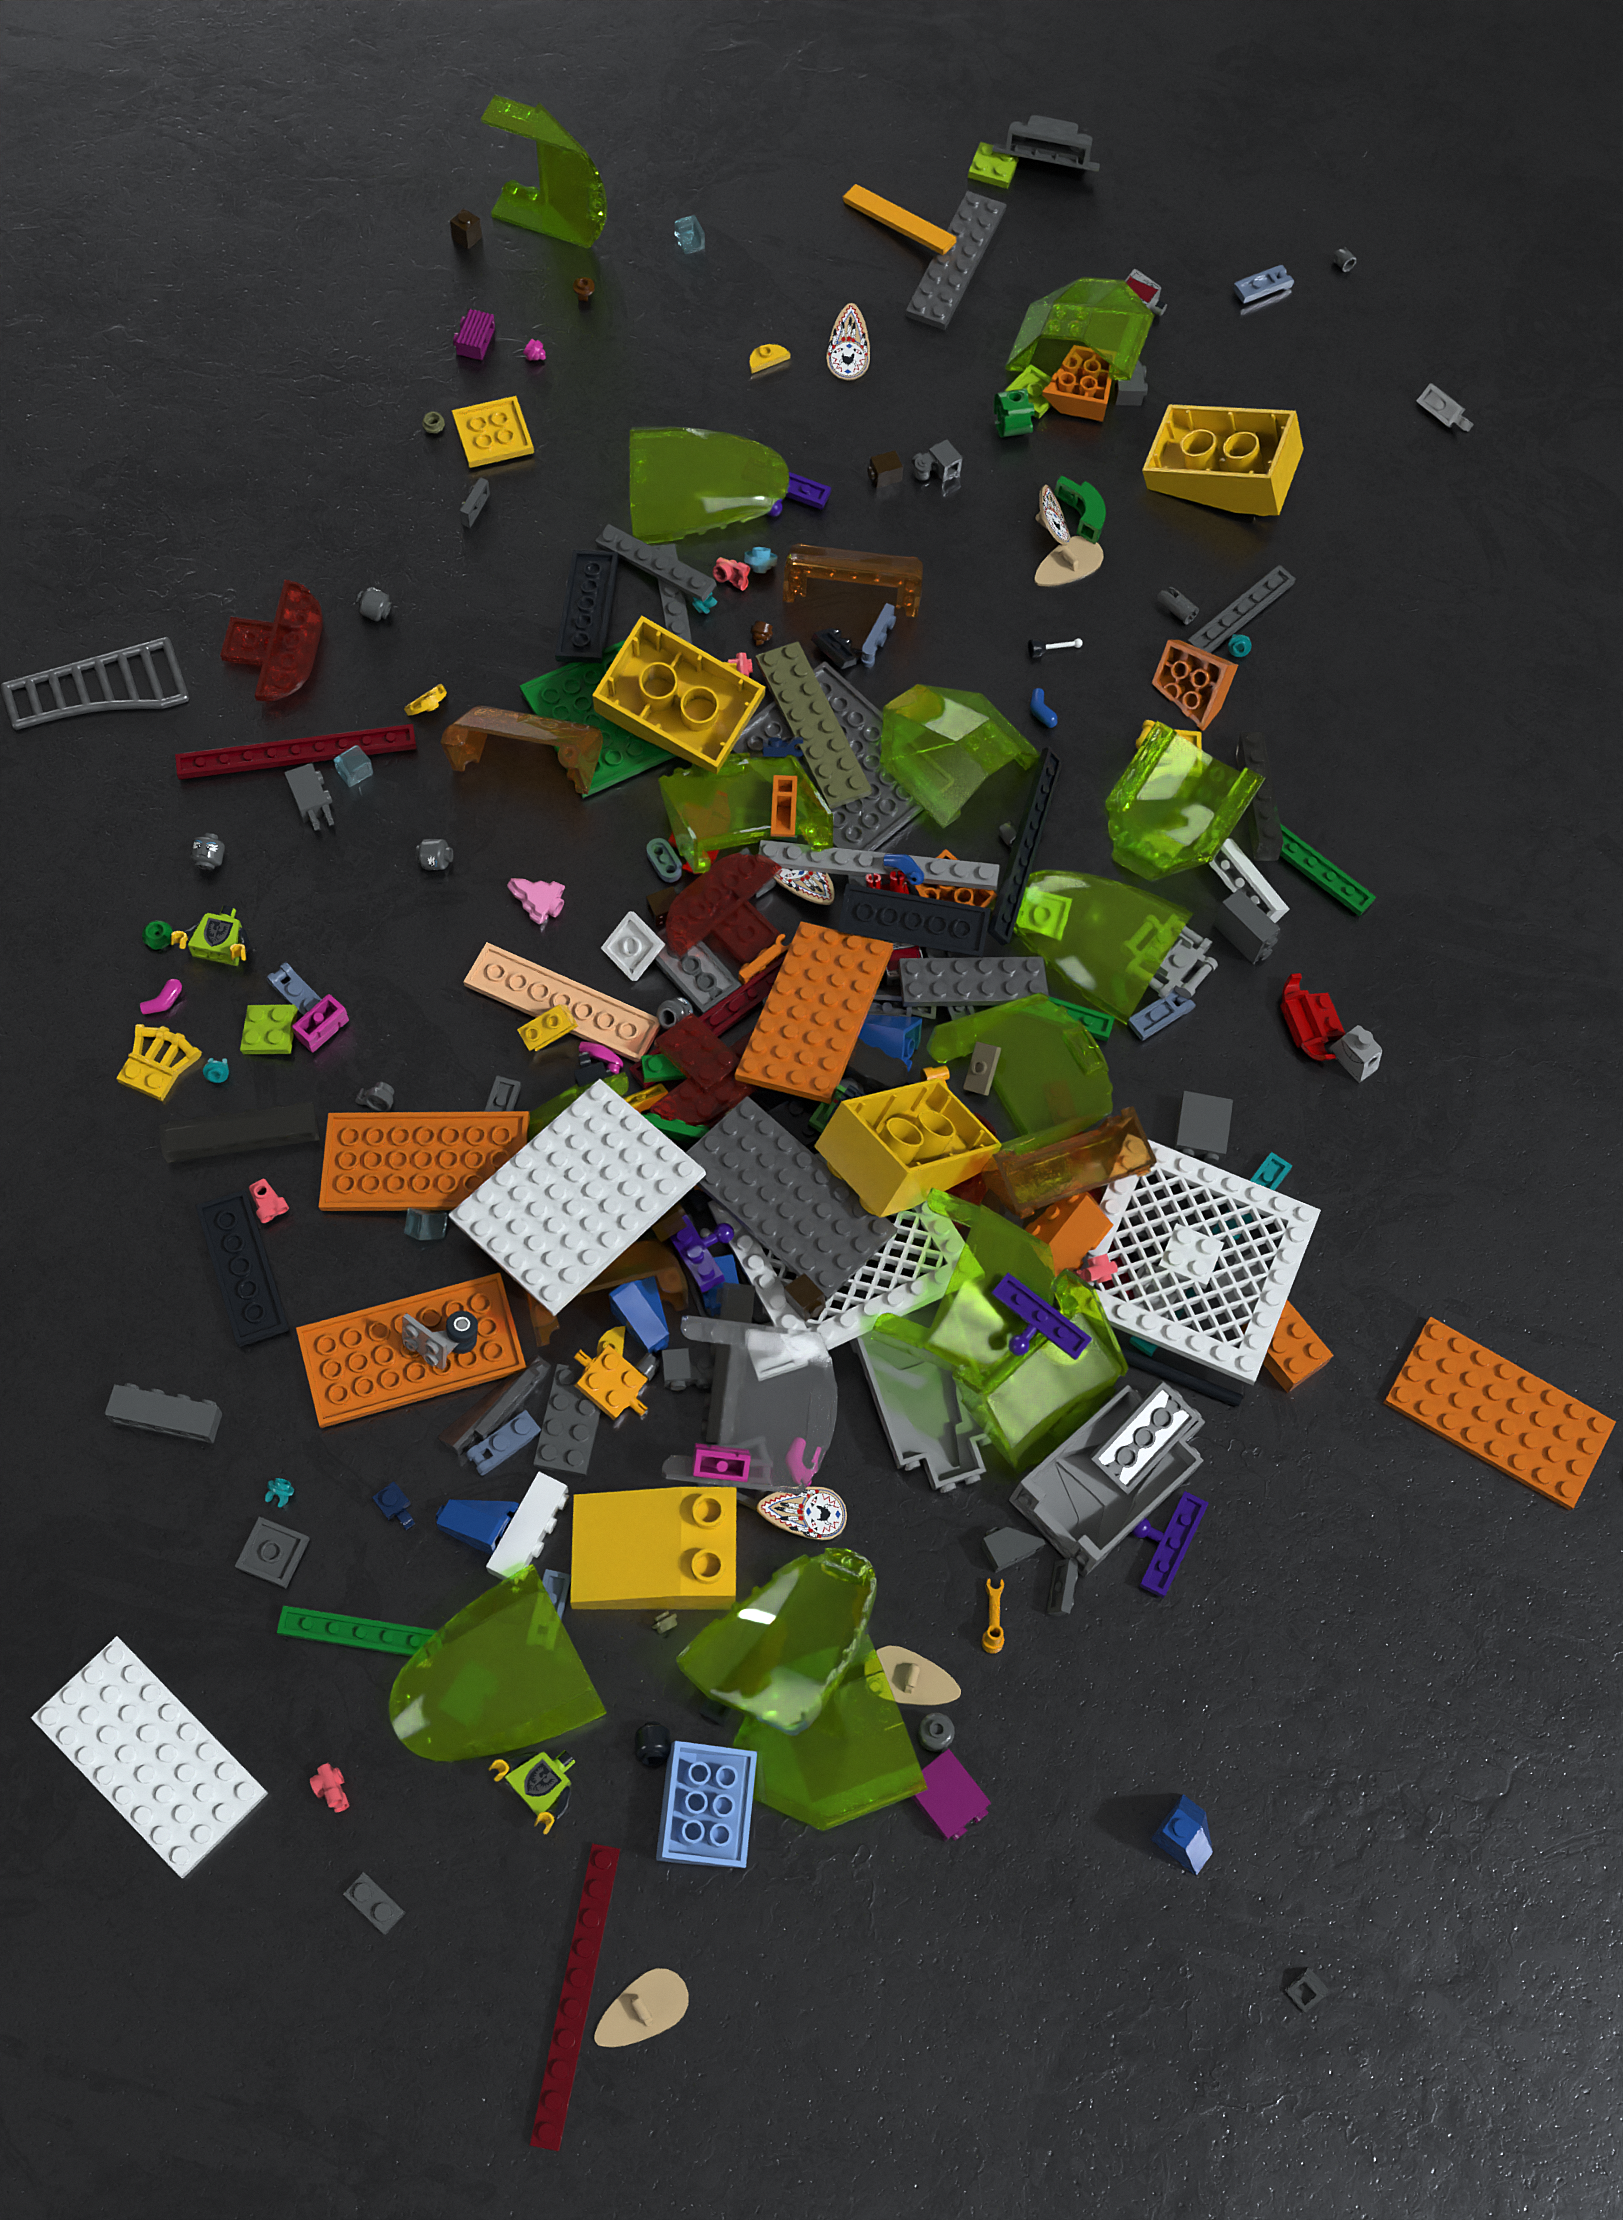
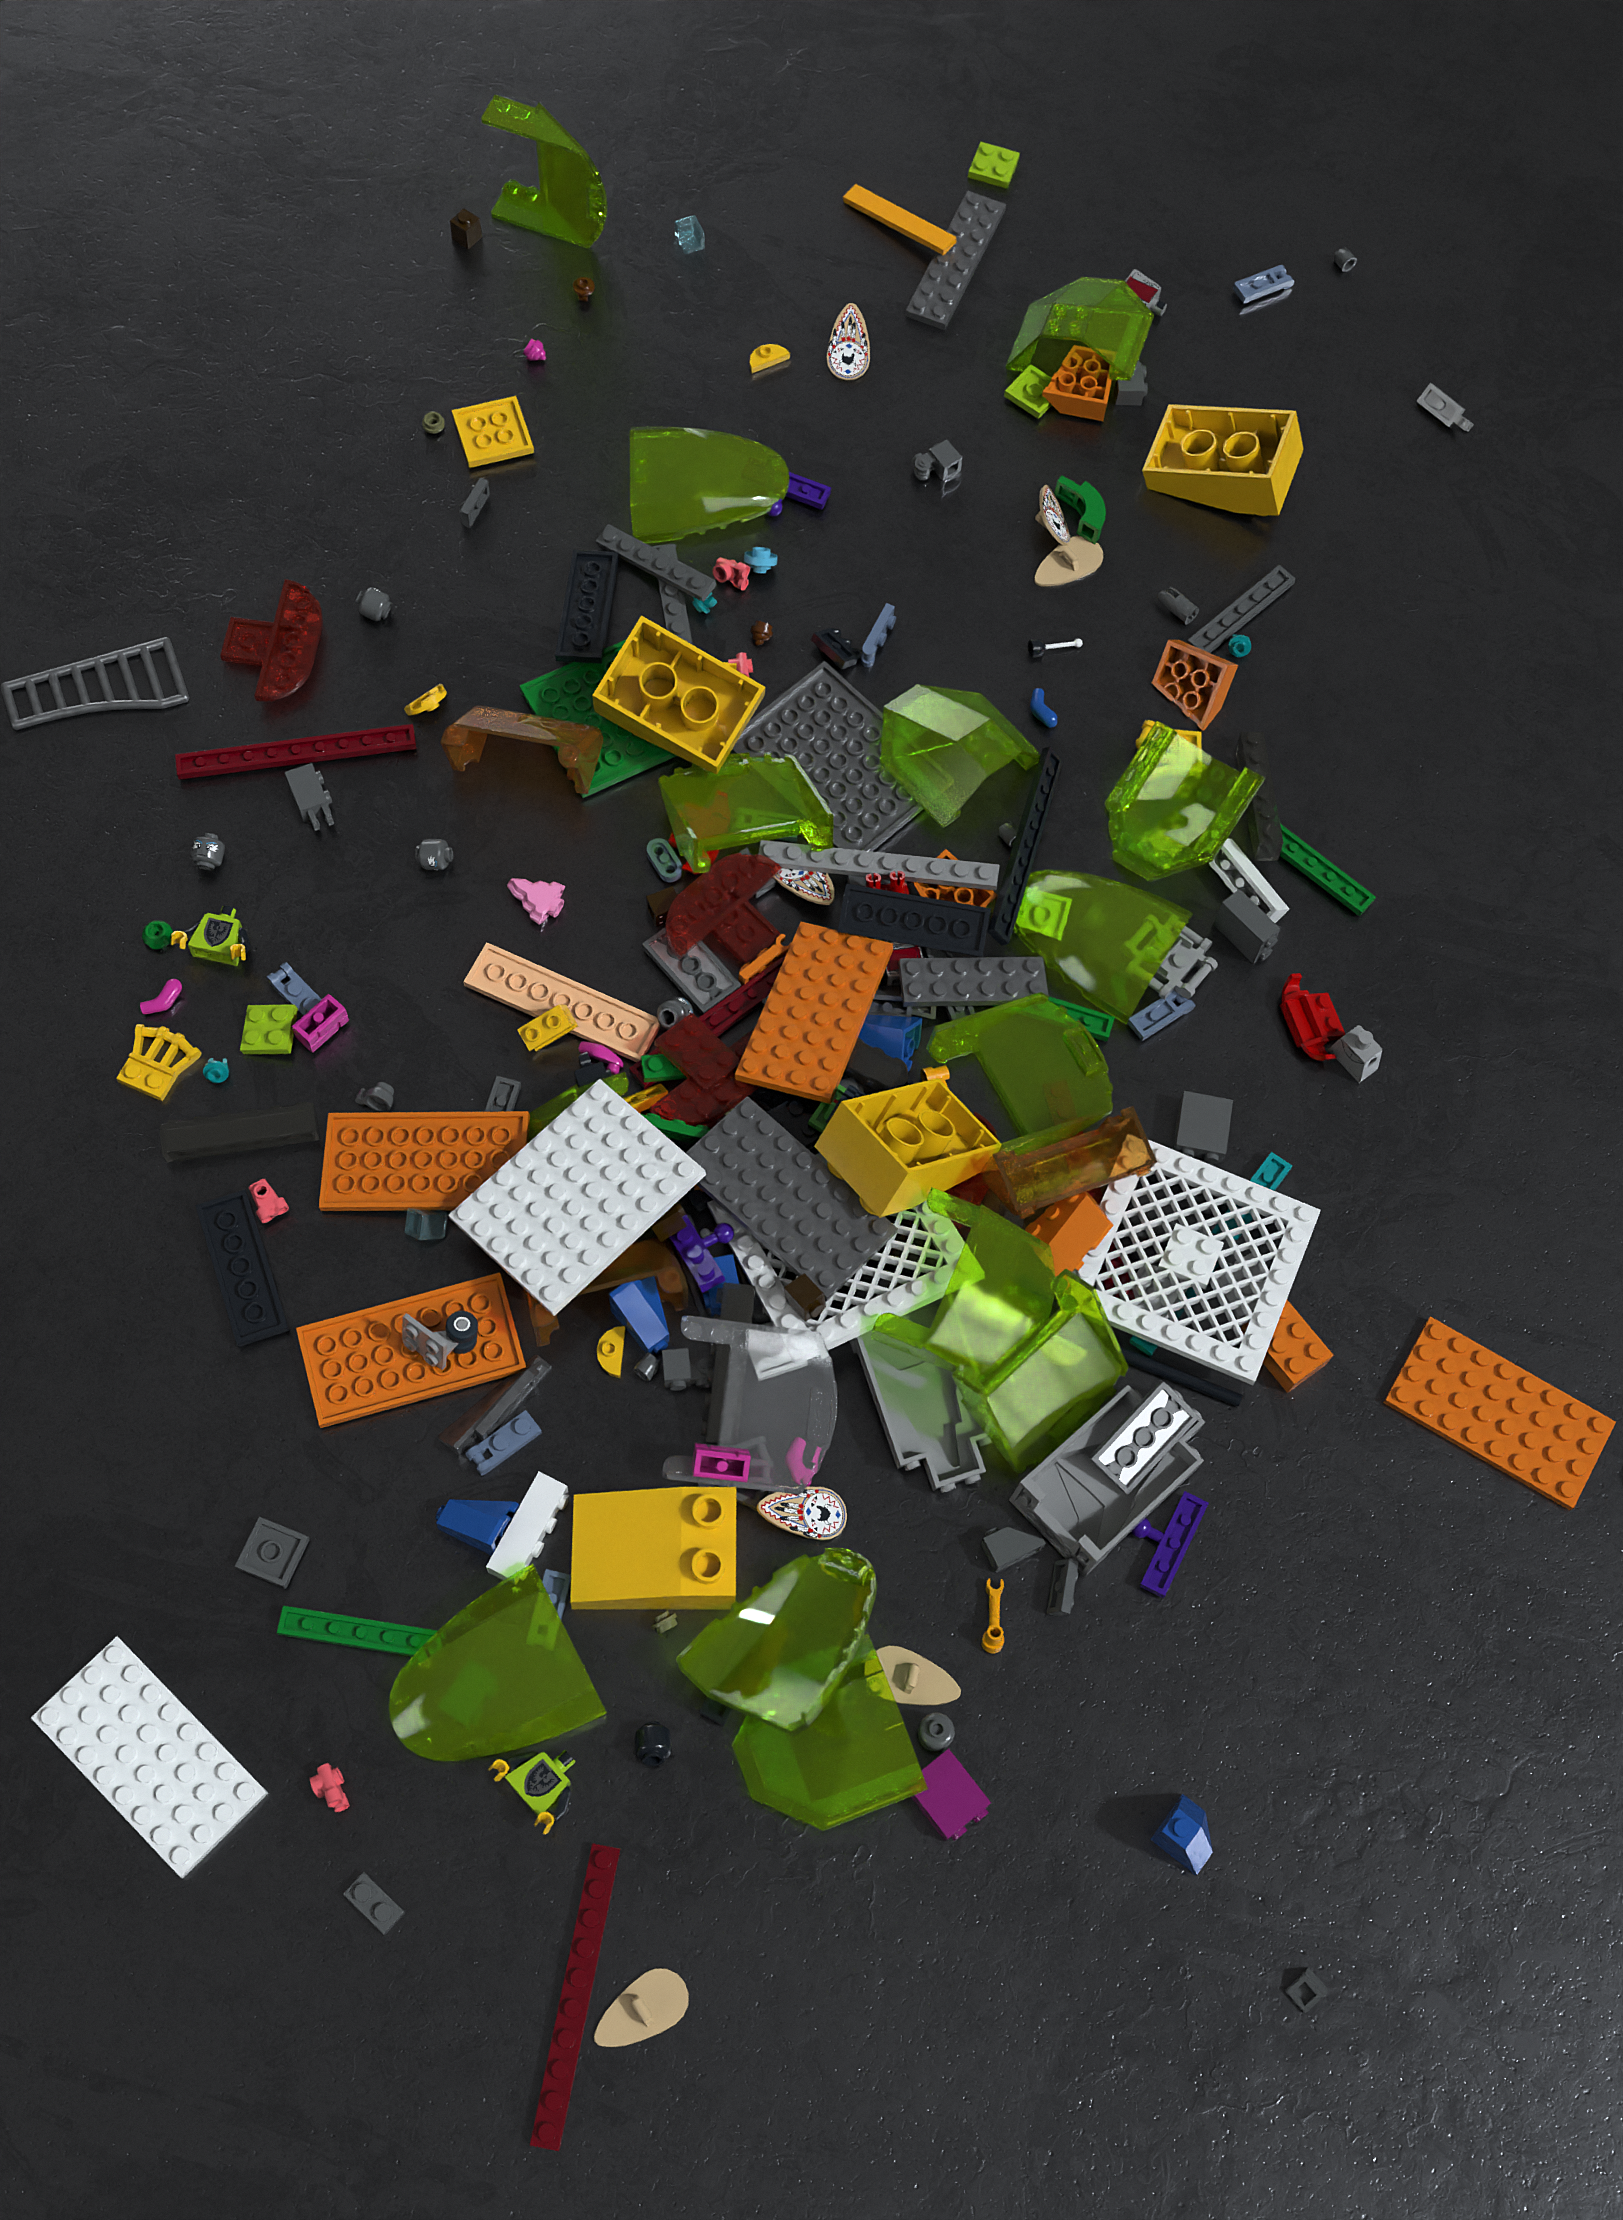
(163, 1413): dark grey brick -> none
(281, 1488): teal plate -> none
(353, 765): clear light blue panel -> none
(393, 1503): dark blue plate -> none
(474, 334): magenta brick -> none
(567, 1426): dark grey piece -> none
(610, 1382): light orange plate -> none
(633, 946): white plate -> none
(706, 1805): light blue slope -> none
(777, 748): dark blue plate -> none
(784, 806): orange slope -> none
(812, 718): olive plate -> none
(855, 567): clear orange windscreen -> none
(885, 469): dark brown brick -> none
(906, 865): blue arm -> none
(982, 1068): dark tan plate -> none
(1013, 413): green brick -> none
(1040, 1318): dark purple plate -> none
(1049, 142): dark grey brick -> none
(1099, 1269): coral plate -> none

